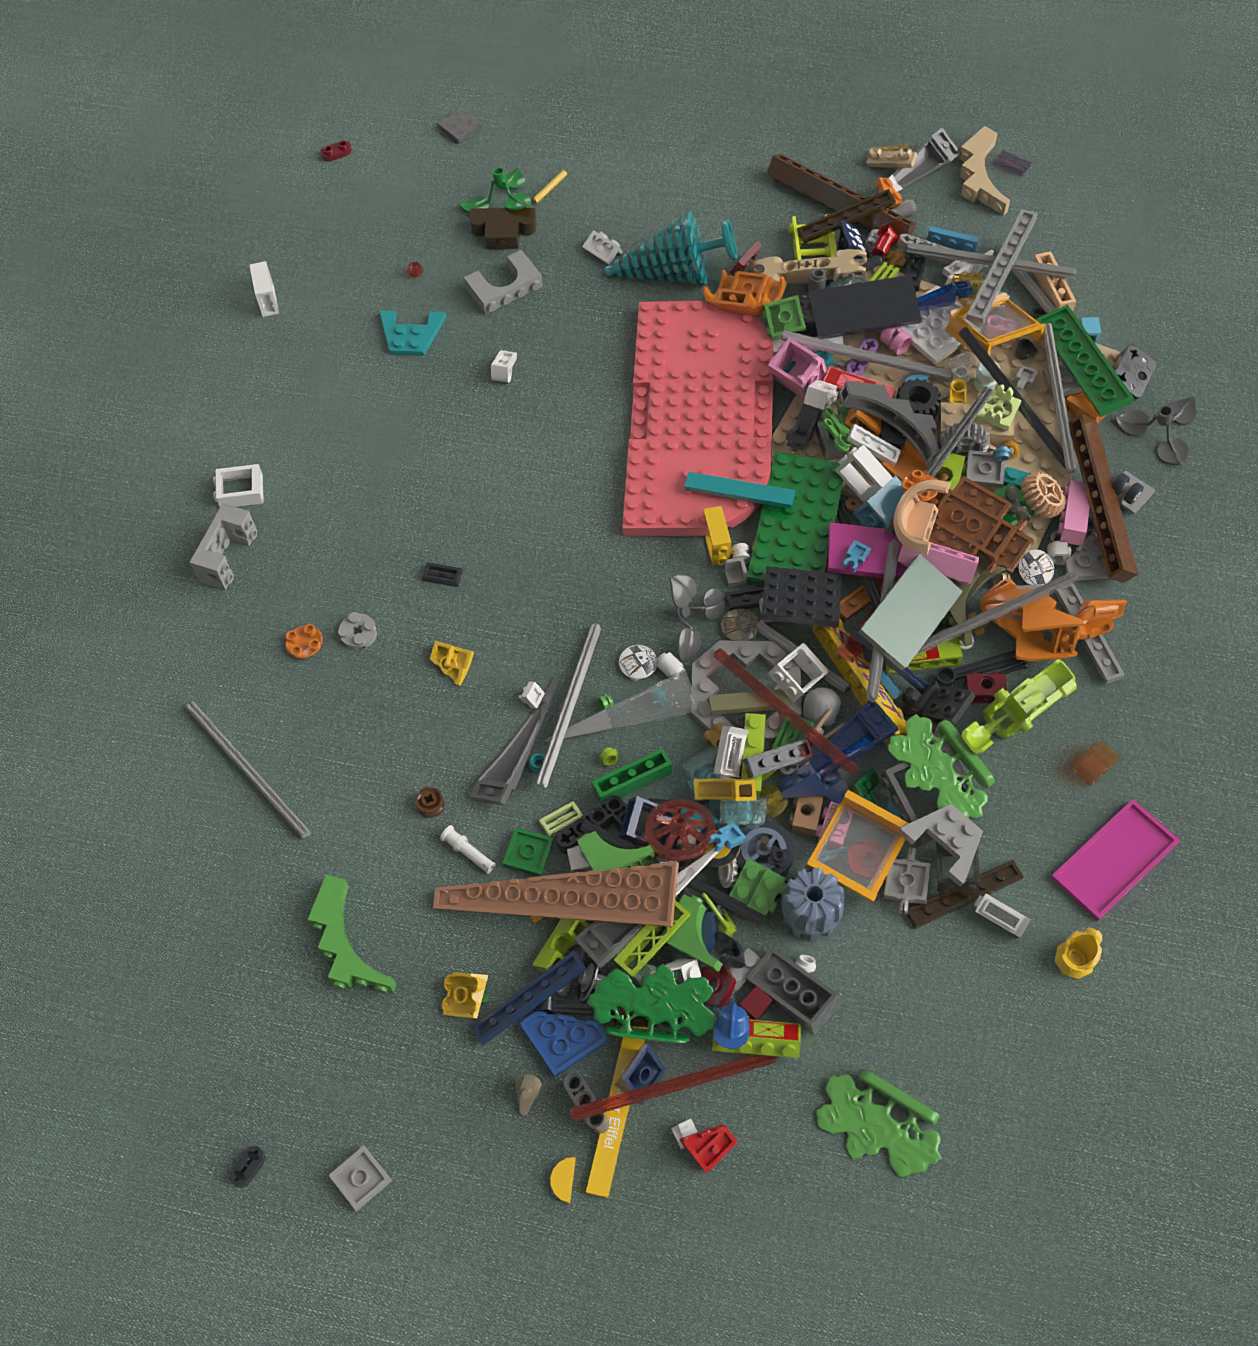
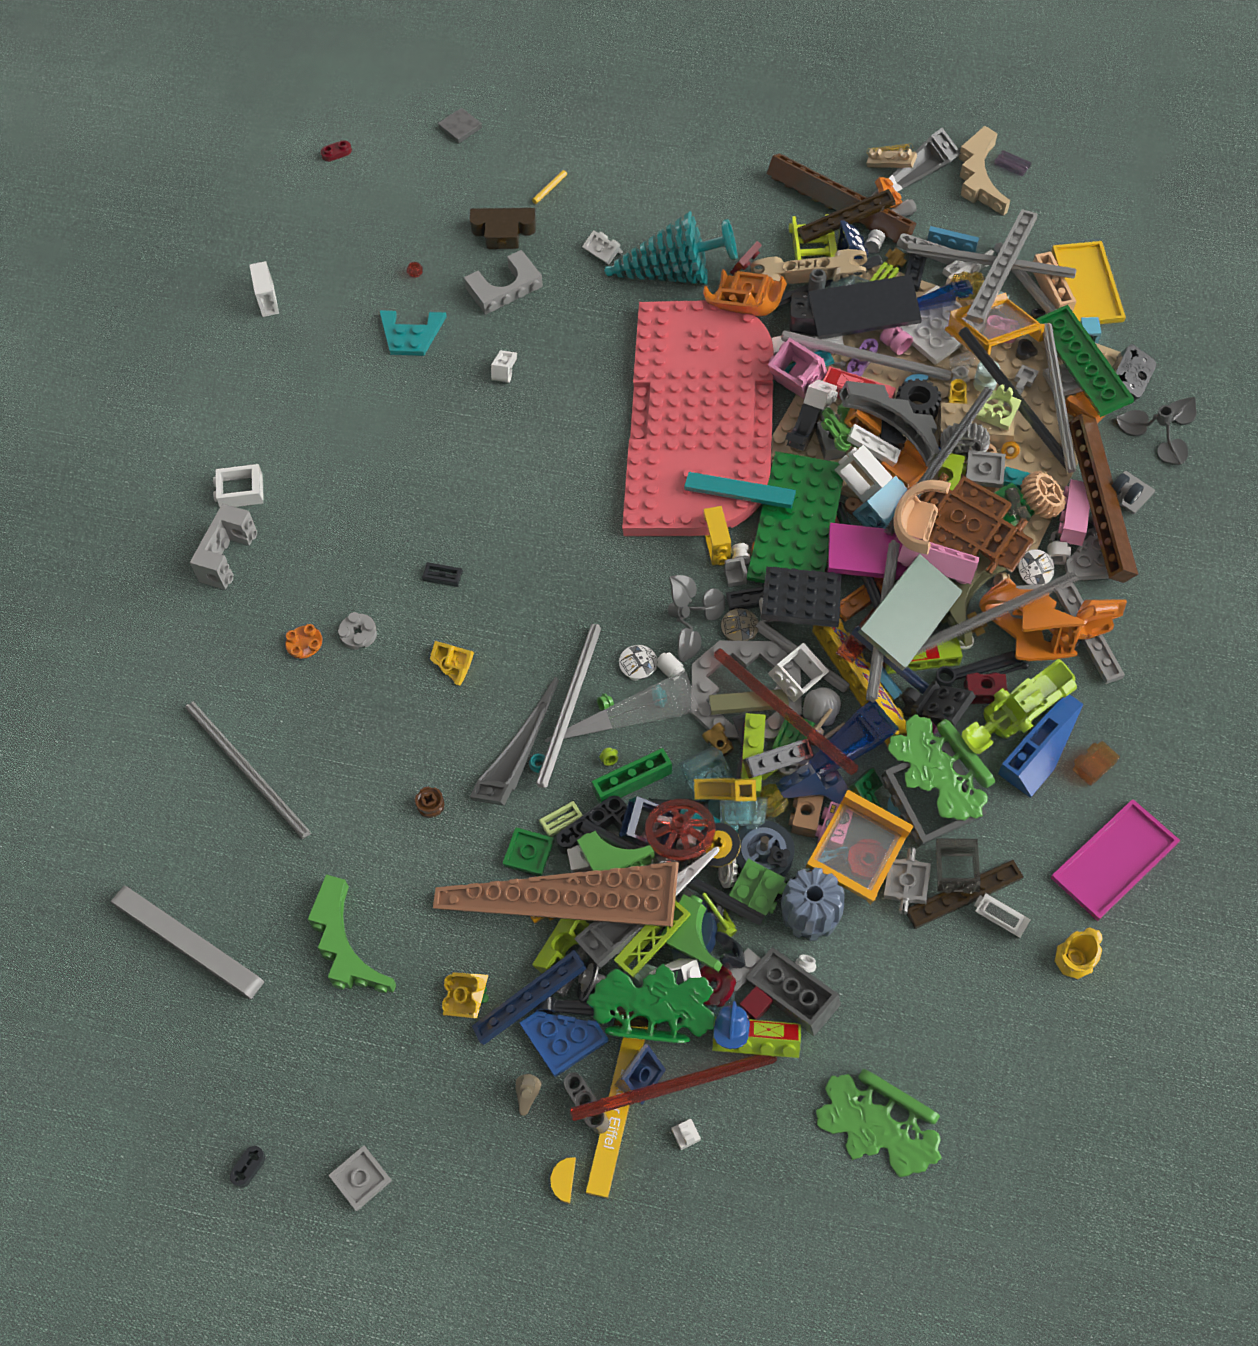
(187, 942): none -> light grey beam
(461, 844): white pin -> none
(512, 180): green plant -> none
(532, 695): white tile -> none
(709, 1145): red wing -> none
(728, 836): dark azure plate -> none
(730, 752): white window -> none
(784, 316): bright green plate -> none
(856, 555): dark azure plate -> none
(886, 239): red piece -> none
(916, 477): orange dish -> none
(953, 833): light grey wing -> none
(1001, 453): dark azure plate -> none
(1041, 749): none -> blue wedge
(1093, 283): none -> yellow tile

